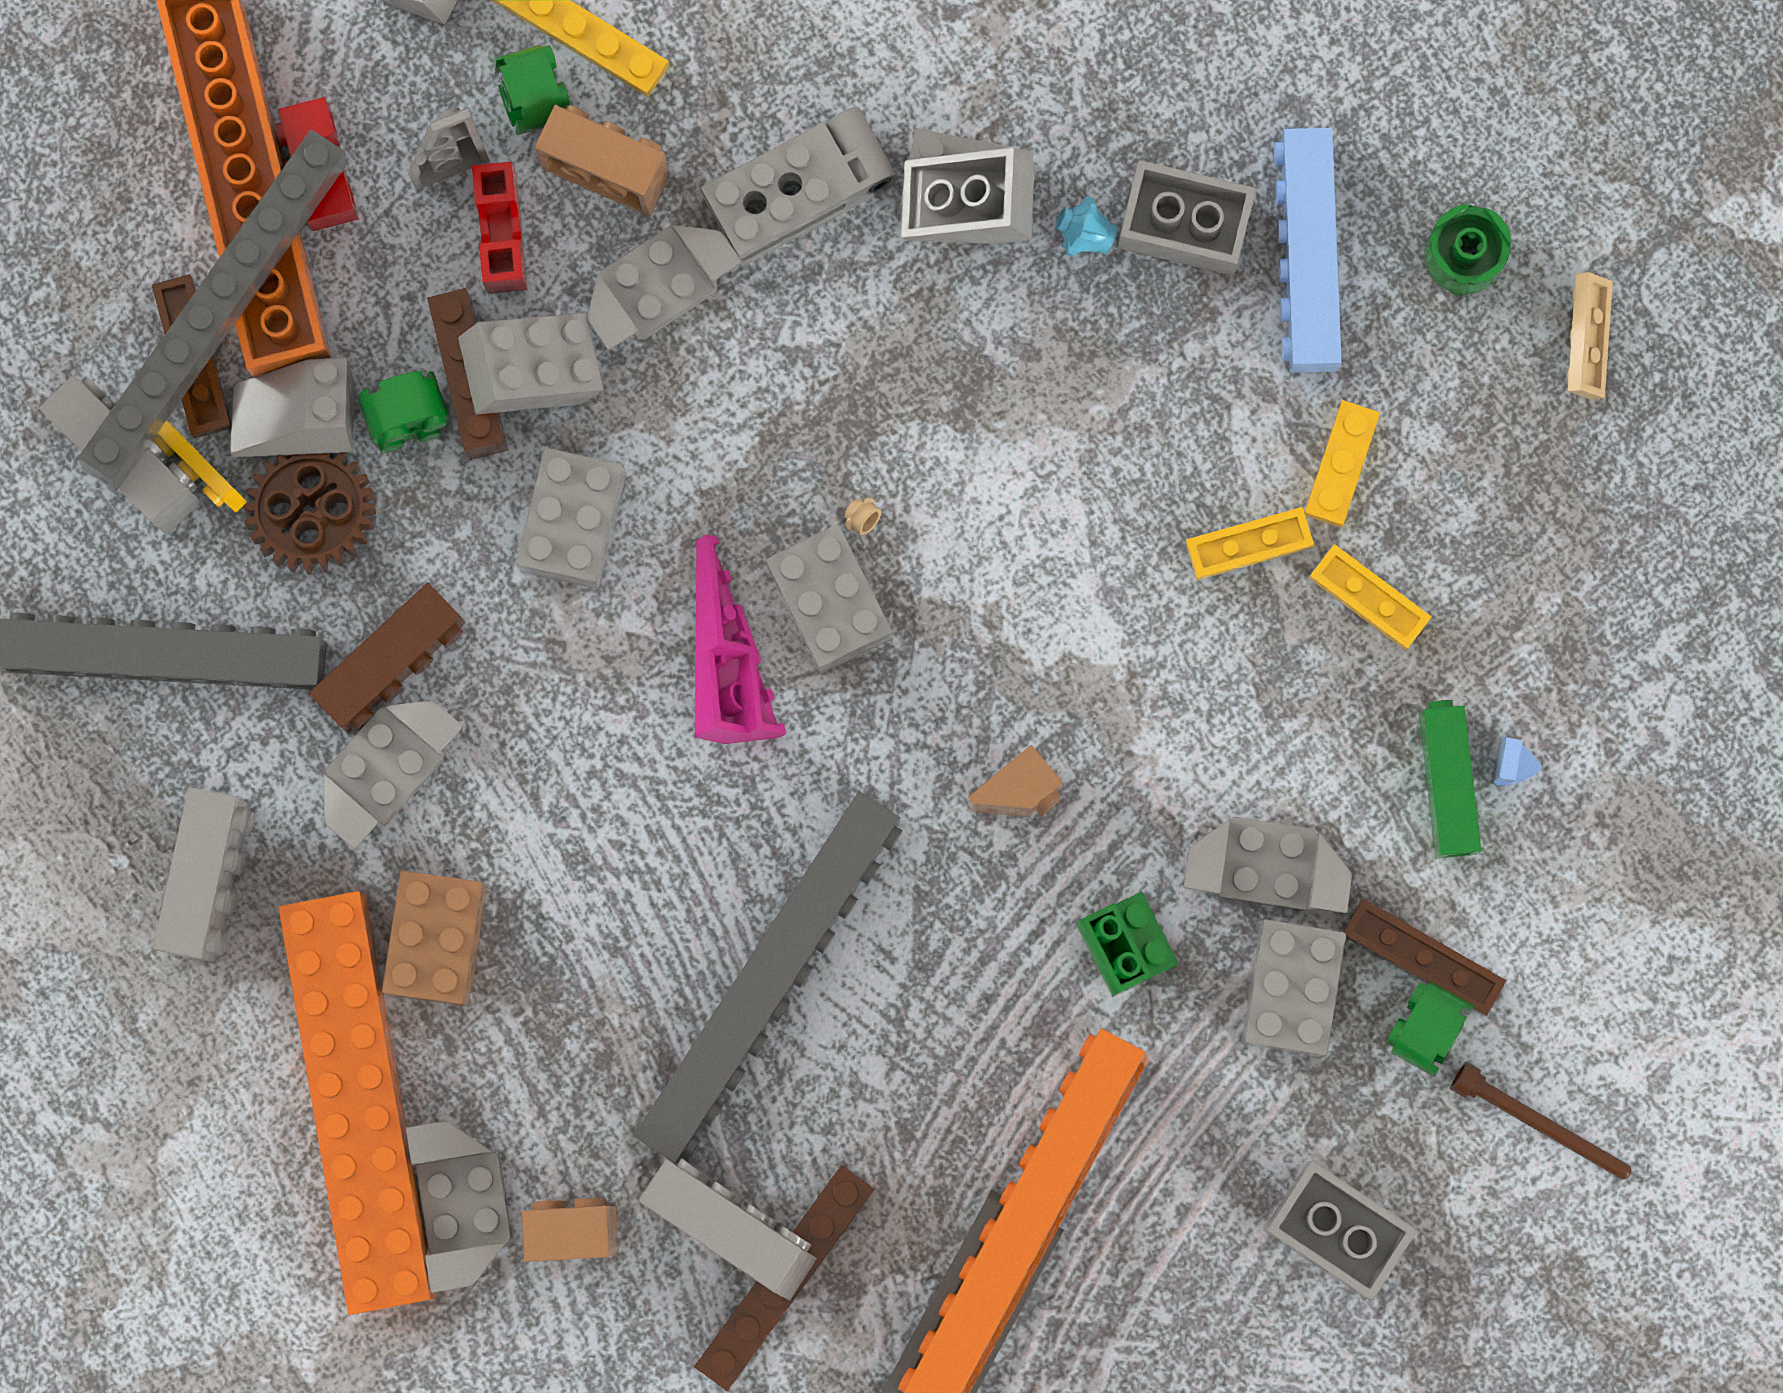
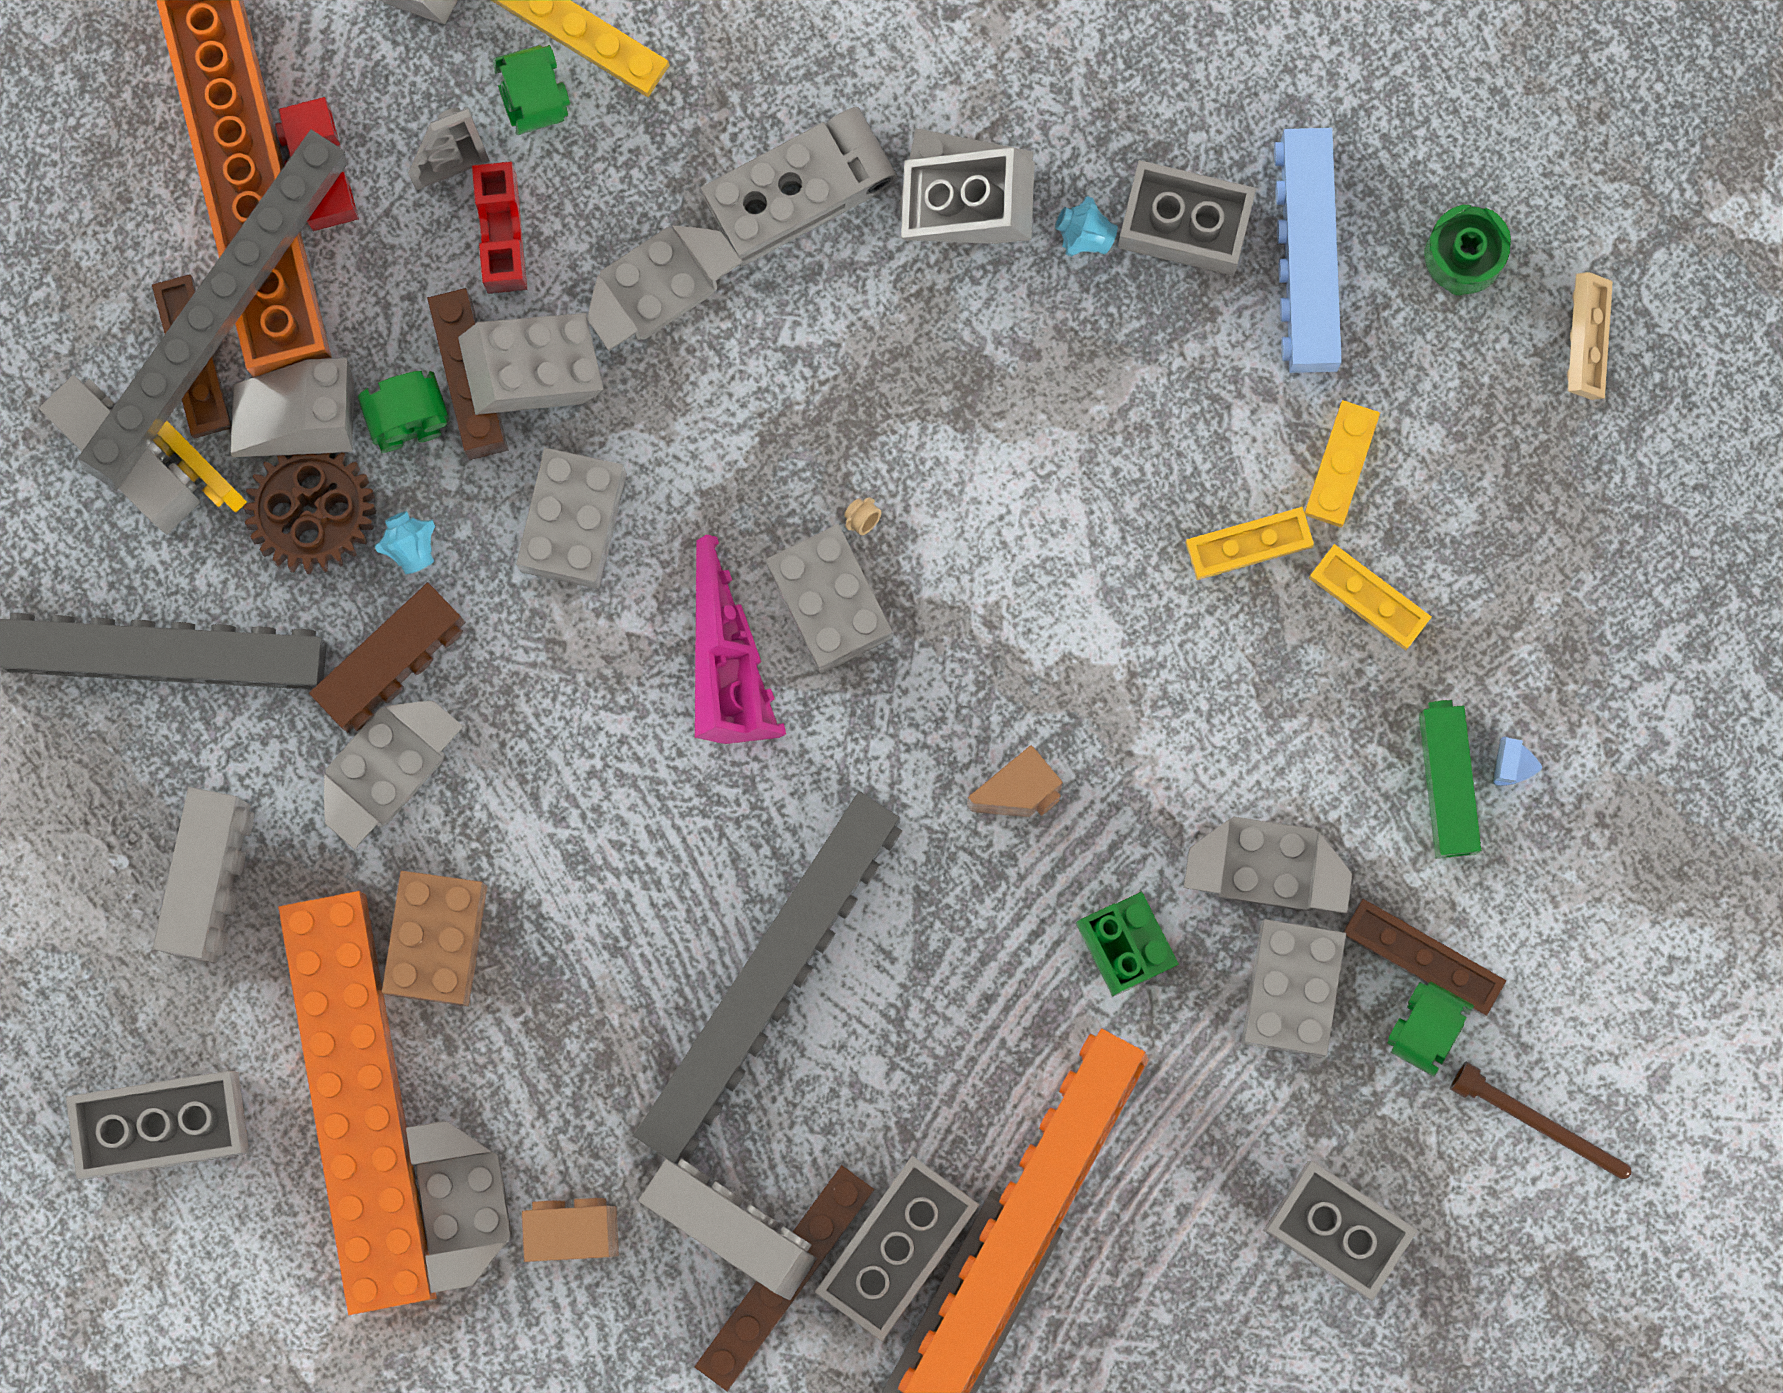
(157, 1125): none -> light grey brick
(407, 542): none -> medium azure rock
(603, 159): medium nougat brick -> none
(897, 1248): none -> light grey brick

